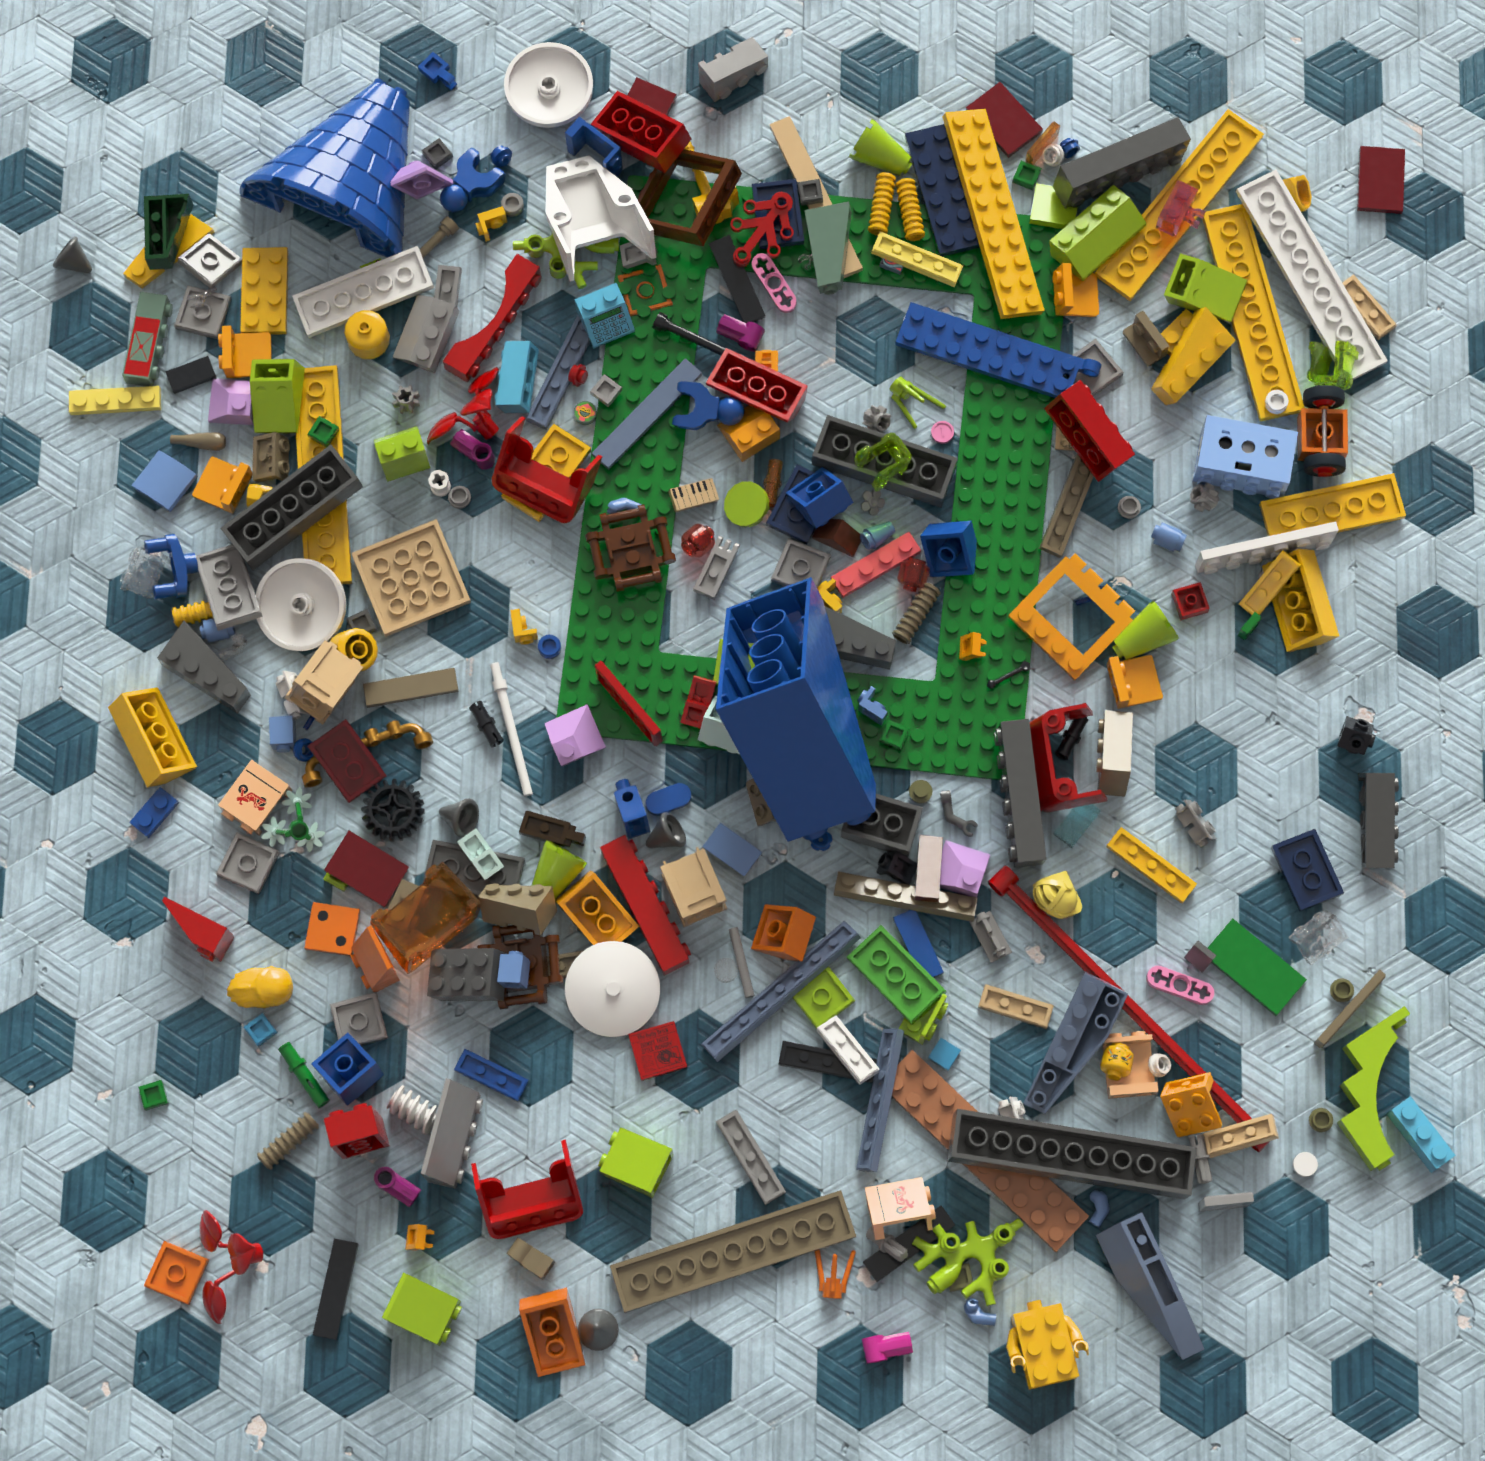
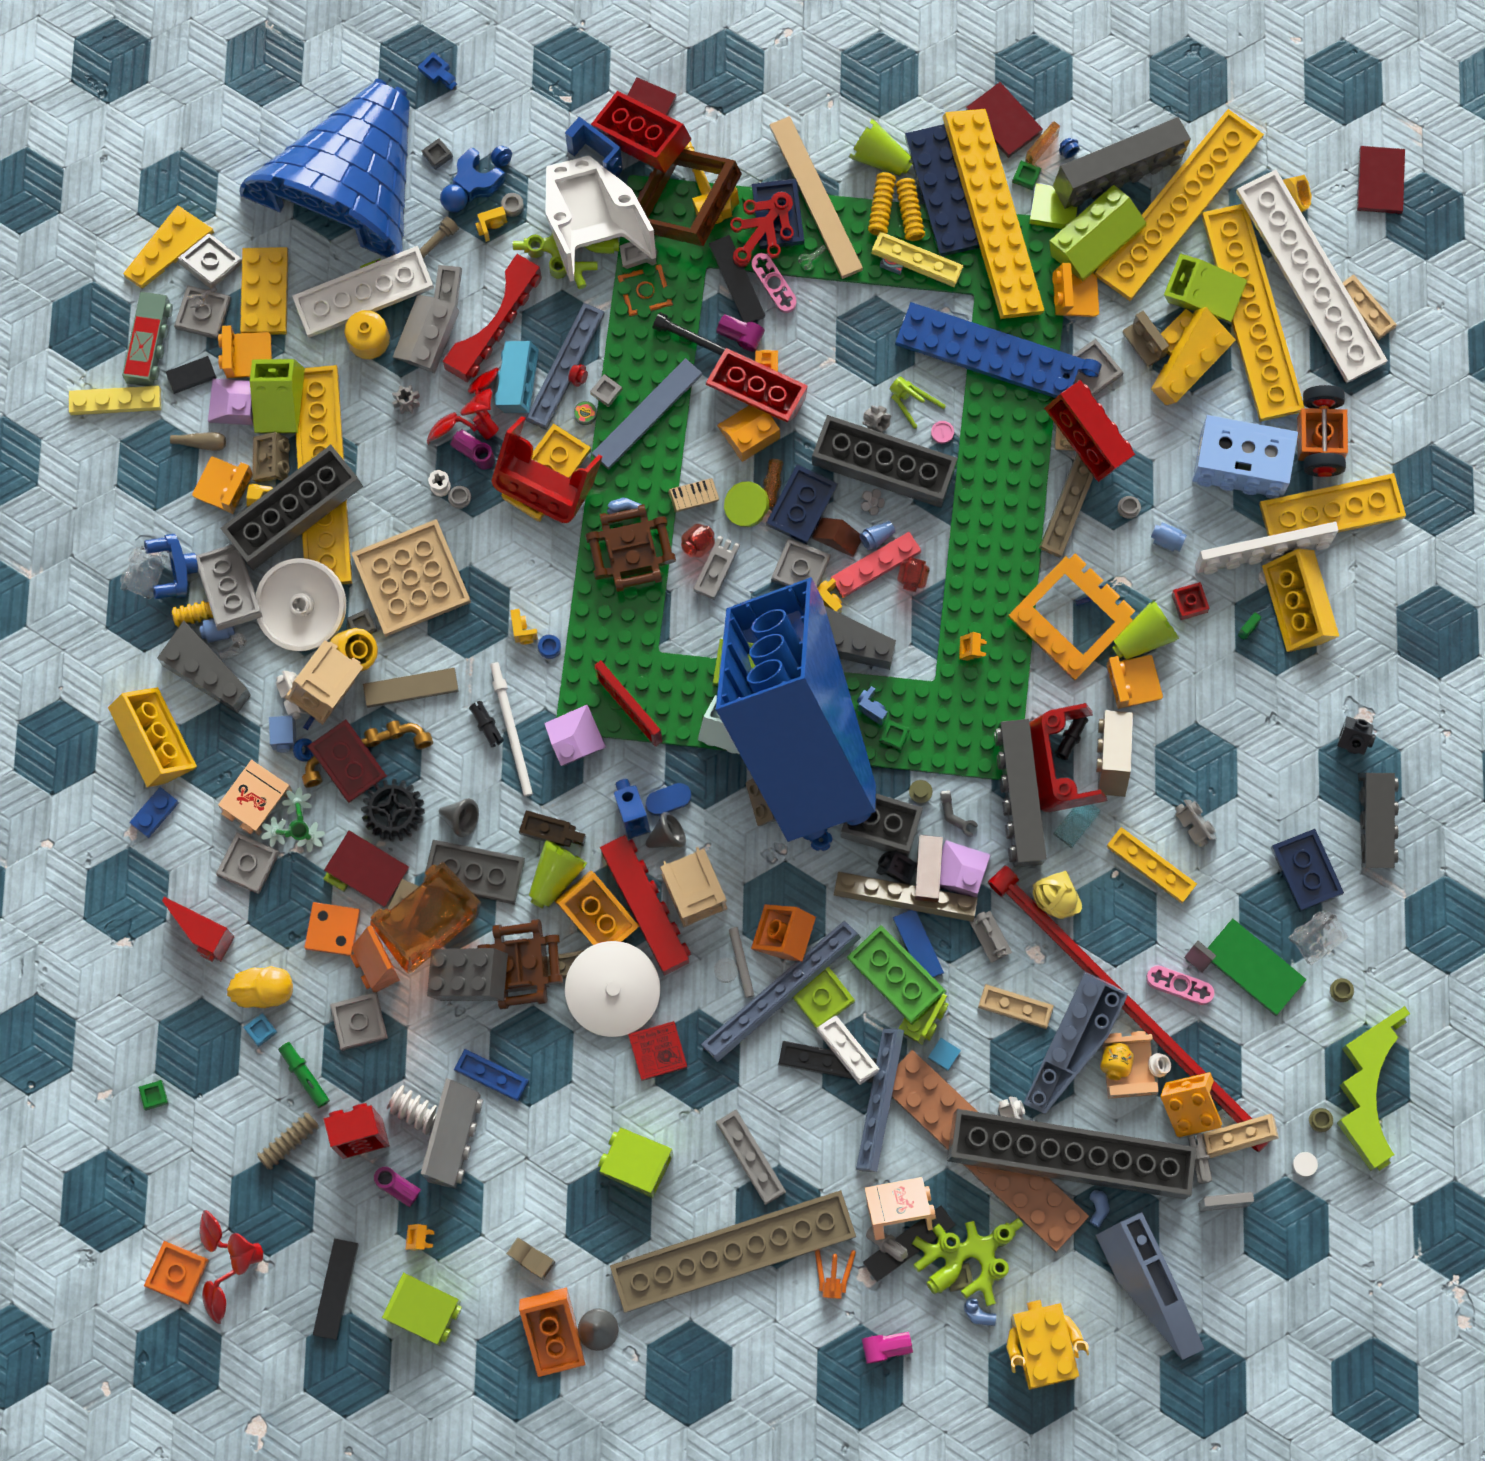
(73, 258): dark grey hat -> none
(164, 228): dark green wedge -> none
(164, 480): medium blue slope -> none
(323, 431): green tile -> none
(347, 1069): blue slope -> none
(402, 453): lime slope -> none
(419, 180): lavender slope -> none
(480, 854): light aqua slope -> none
(513, 970): medium blue brick -> none
(518, 905): dark tan wedge -> none
(530, 1204): red windscreen -> none
(548, 85): white dish -> none
(604, 315): medium azure slope -> none
(698, 701): red slope -> none
(707, 408): blue piece -> none
(732, 69): light grey wedge -> none
(732, 849): medium blue piece -> none
(810, 192): dark grey tile -> none
(820, 497): blue slope -> none
(829, 239): sand green slope -> none
(897, 450): clear neon green piece -> none
(916, 613): dark tan piece -> none
(950, 548): blue slope -> none
(1025, 666): black hinge -> none
(1047, 155): white plate -> none
(1179, 209): clear pink brick -> none
(1204, 497): light grey gear -> none
(1270, 583): yellow tile -> none
(1276, 402): white tile -> none
(1320, 362): clear neon green piece -> none
(1350, 1009): dark tan tile -> none
(1420, 1134): medium azure brick -> none

